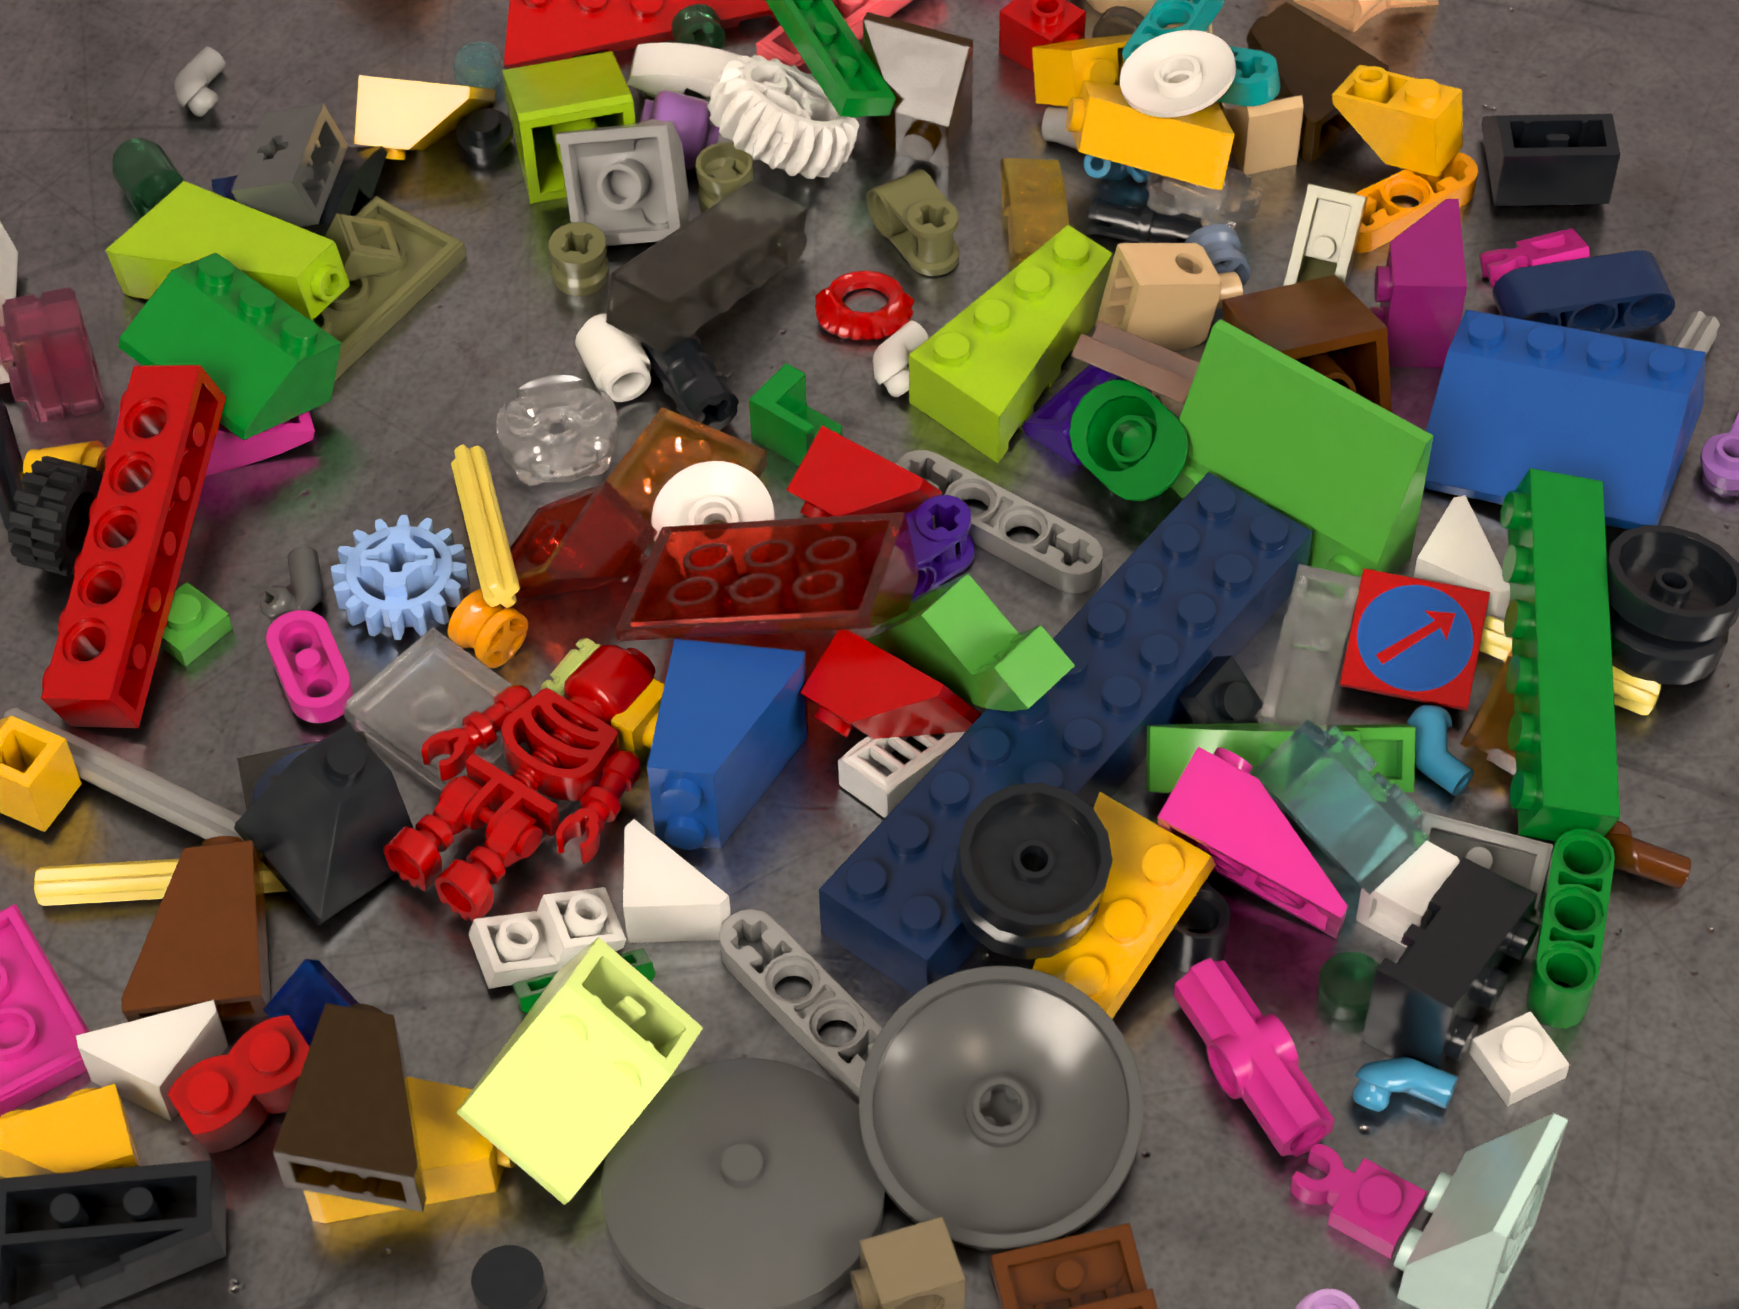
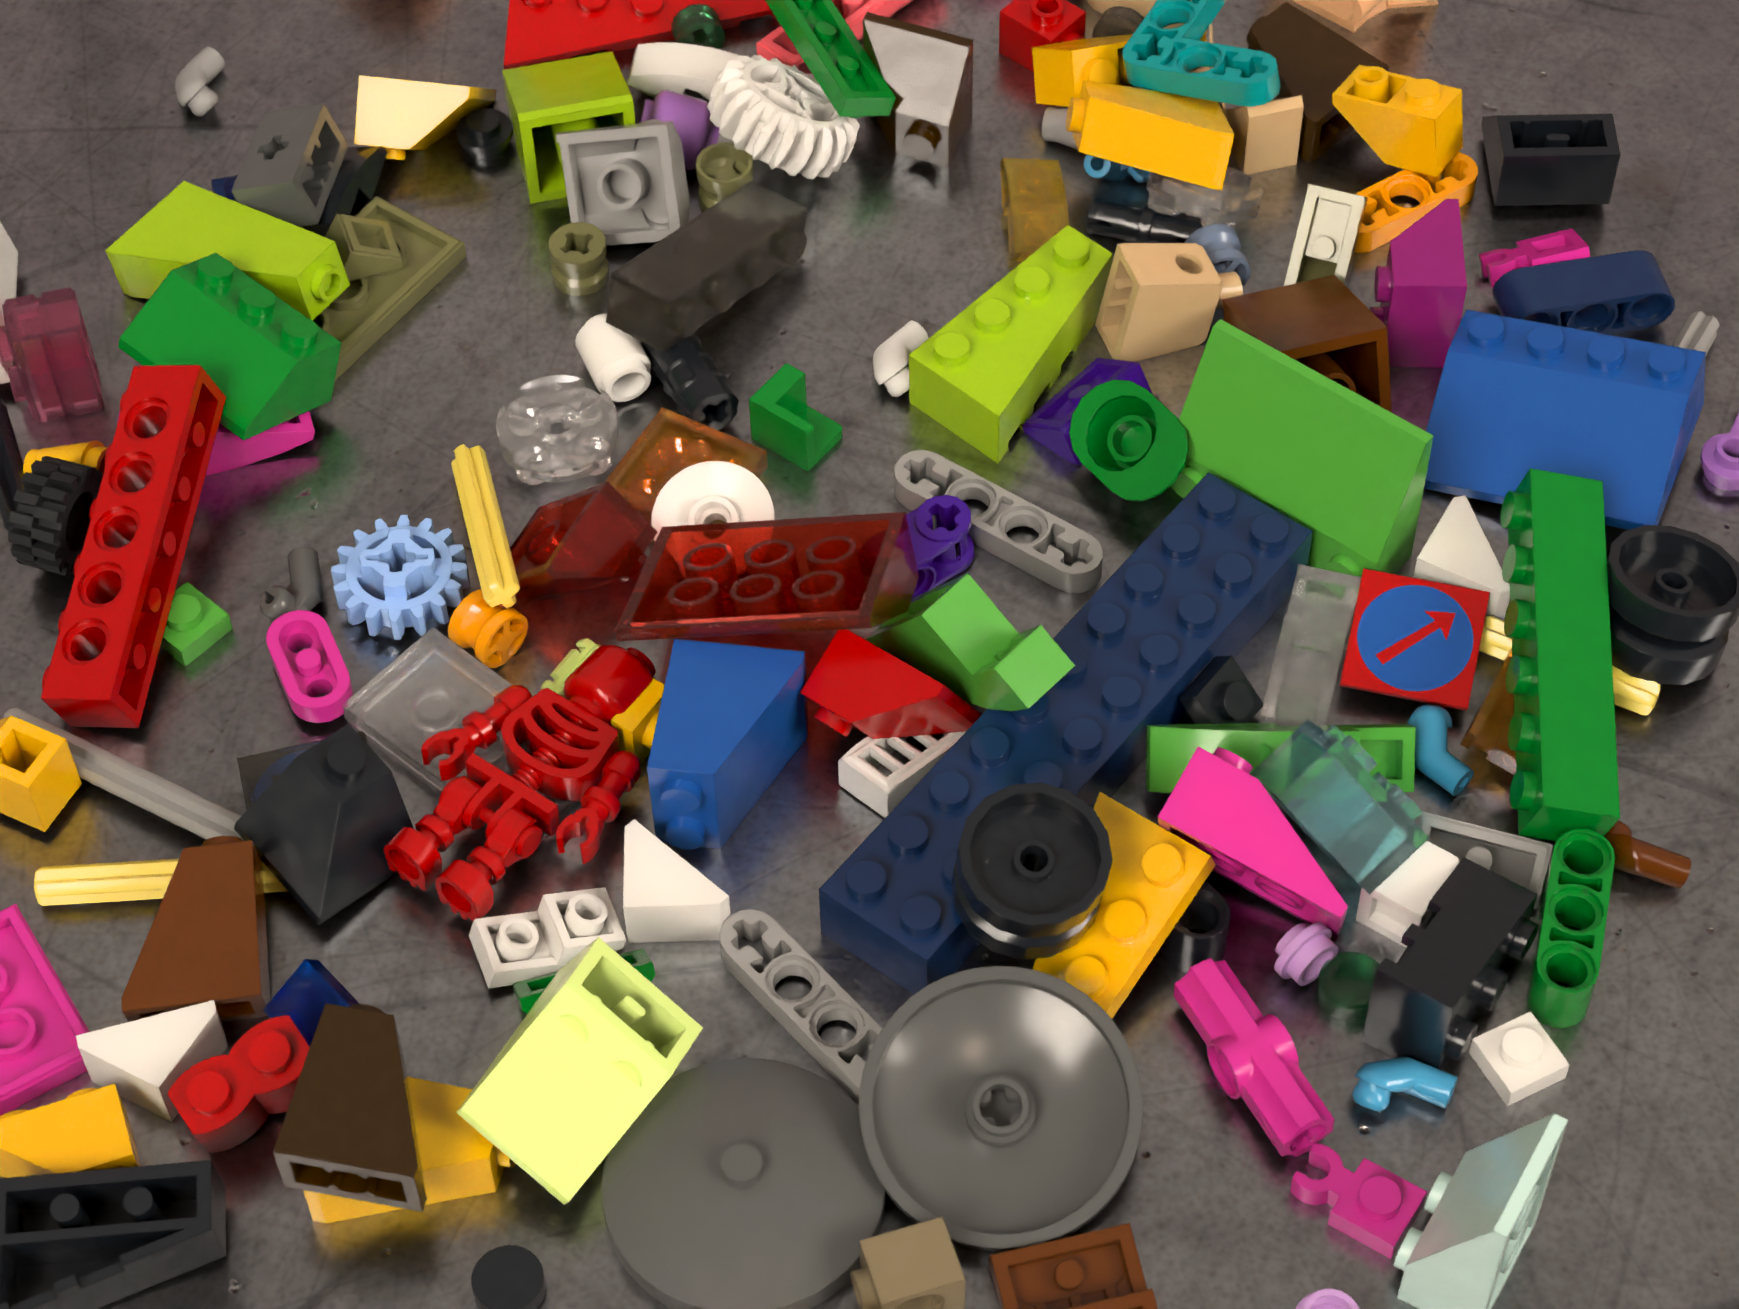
(144, 173): clear green brick -> none
(478, 65): clear light blue plate -> none
(840, 320): red piece -> none
(851, 480): red slope -> none
(917, 222): olive piece -> none
(1137, 361): reddish brown slope -> none
(1177, 73): white dish -> none
(1304, 952): none -> lavender plate

